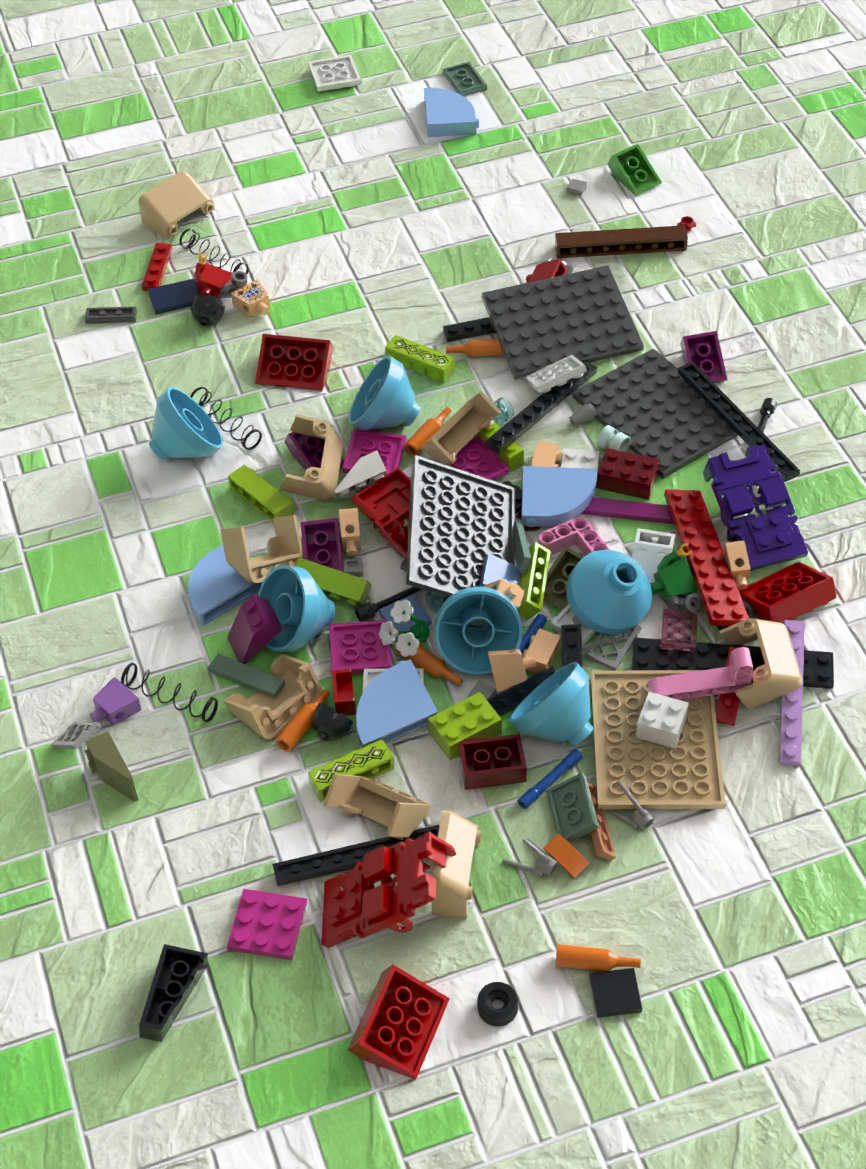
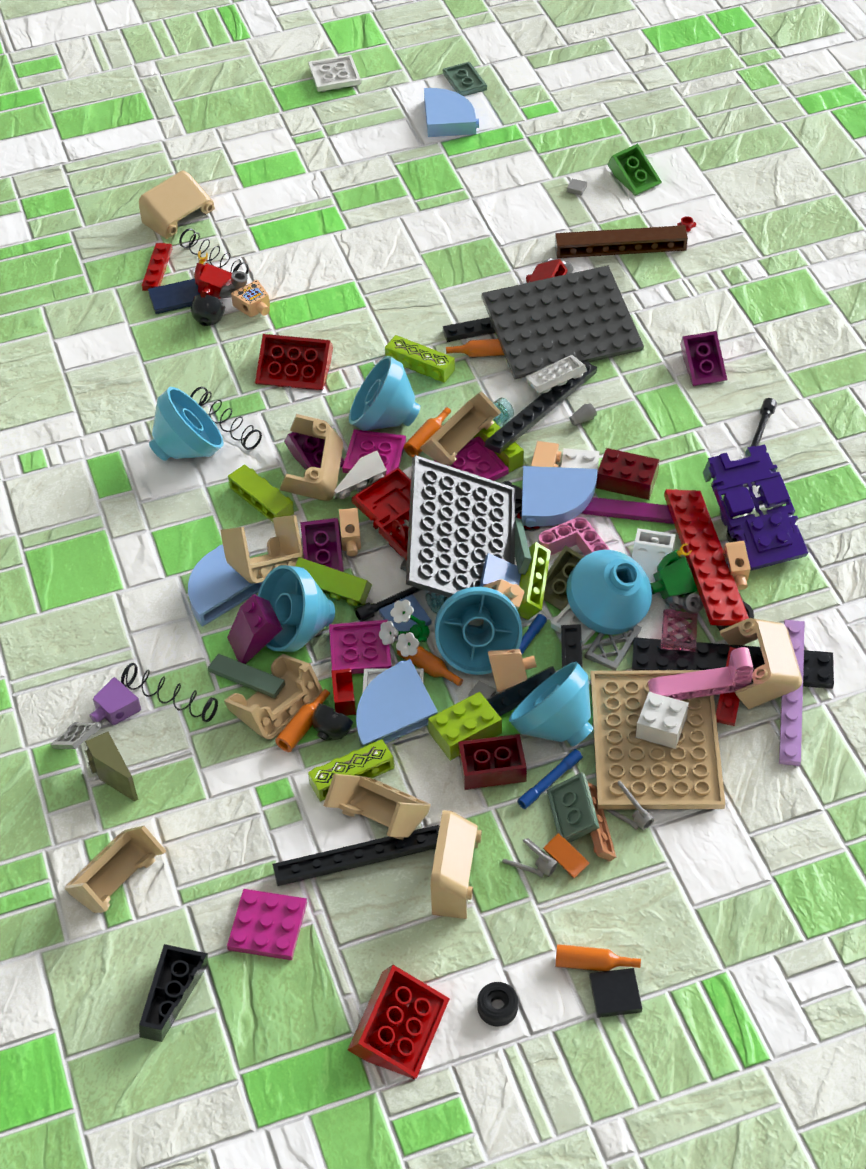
(111, 315): dark grey tile -> none
(113, 866): none -> tan windscreen
(353, 566): light grey tile -> none
(358, 909): red piece -> none
(544, 648): light nougat brick -> none
(612, 439): light aqua wheel -> none
(656, 411): dark grey plate -> none
(736, 418): black plate -> none
(789, 593): red slope -> none

